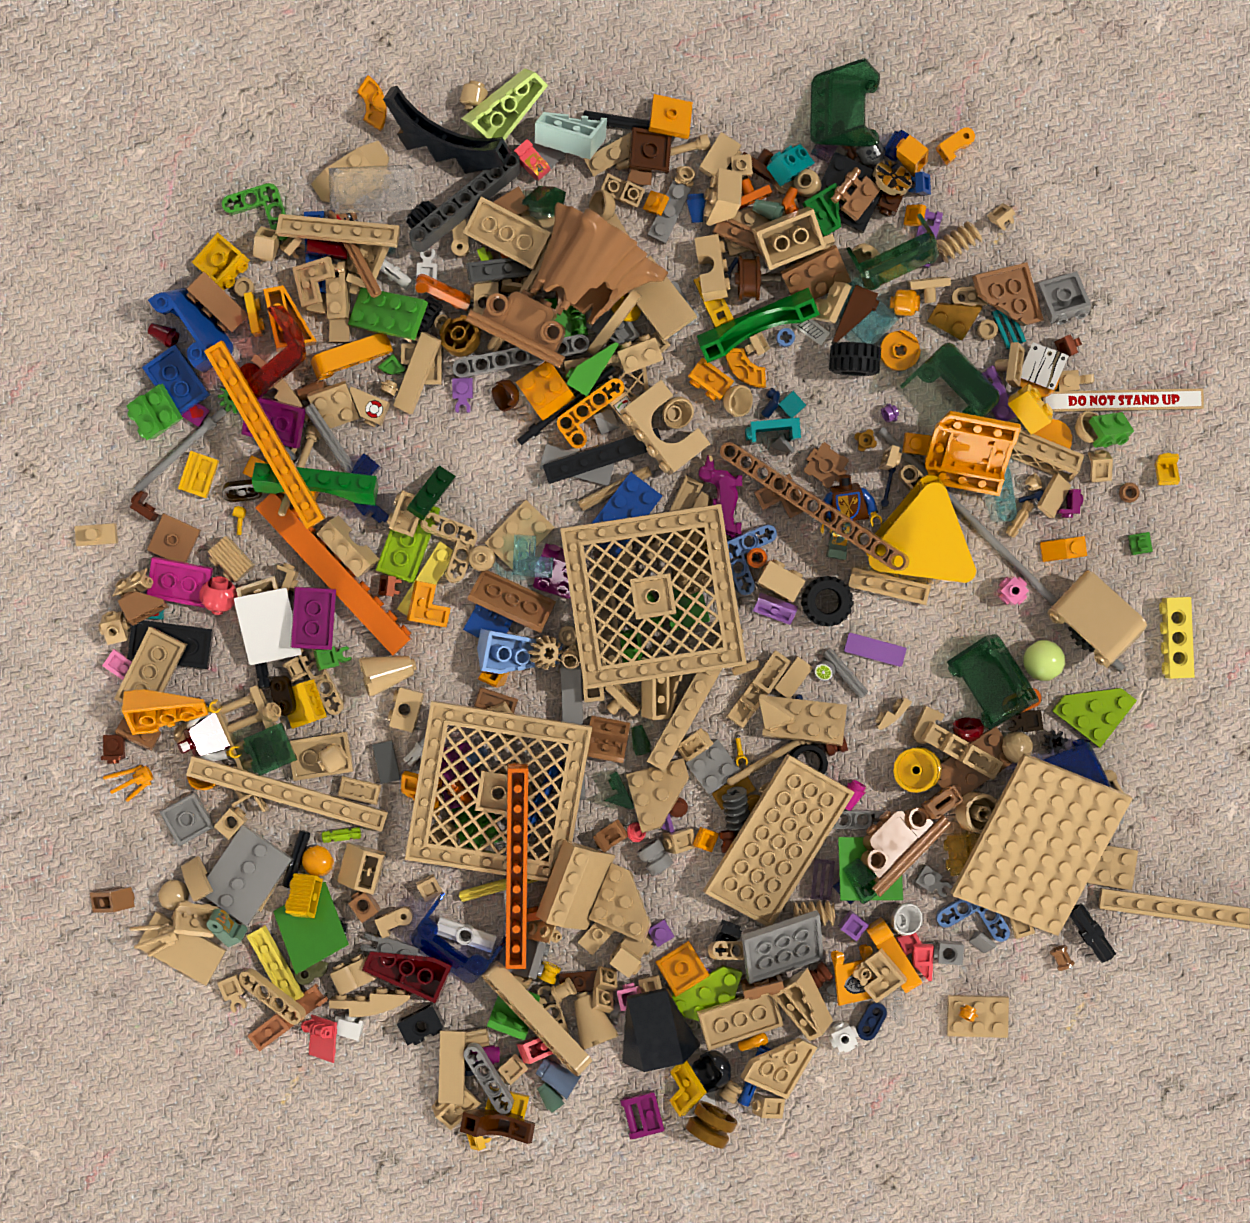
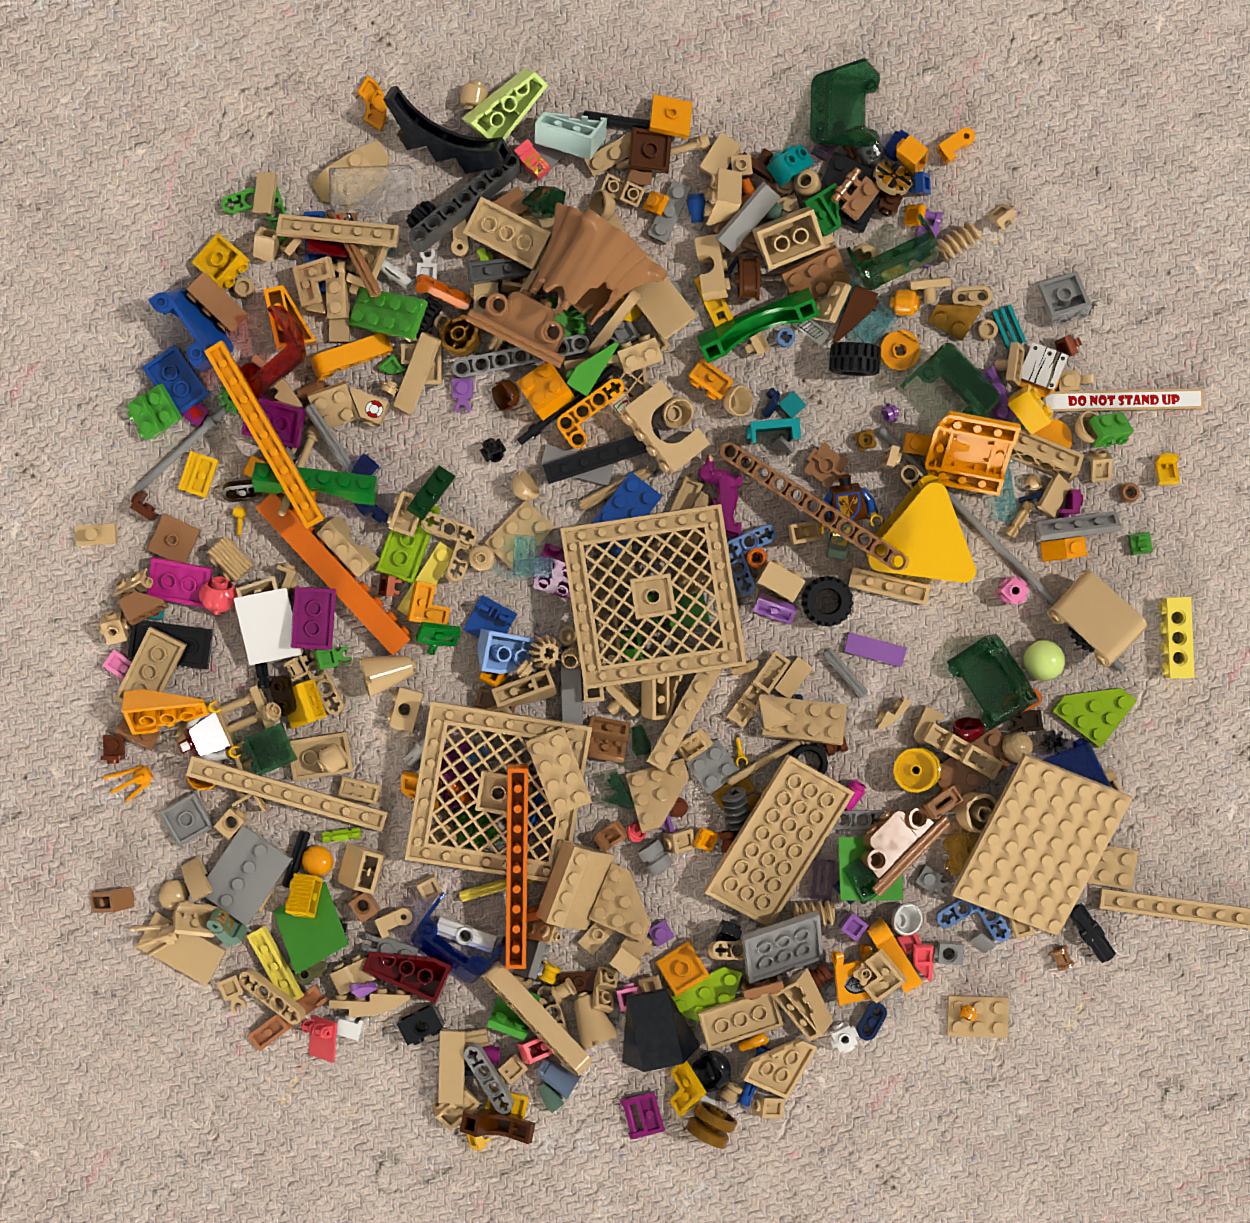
(164, 334): dark red cone -> none
(253, 306): yellow plate -> none
(265, 193): none -> tan slope
(363, 989): none -> medium lavender tile
(386, 762): dark grey tile -> none
(437, 635): none -> green plate
(493, 450): none -> black gear
(511, 600): medium nougat plate -> none
(524, 668): none -> tan plate
(525, 486): none -> tan piece
(525, 690): none -> tan slope
(558, 771): none -> tan plate
(606, 421): light grey slope -> none
(685, 171): tan plate -> none
(744, 369): light orange tile -> none
(747, 217): none -> light grey piece
(768, 498): medium nougat plate -> none
(788, 201): orange arm -> none
(805, 532): none -> tan slope
(824, 670): tile -> none
(885, 502): dark blue hinge -> none
(1011, 293): medium nougat plate -> none
(1077, 526): none -> light grey fence

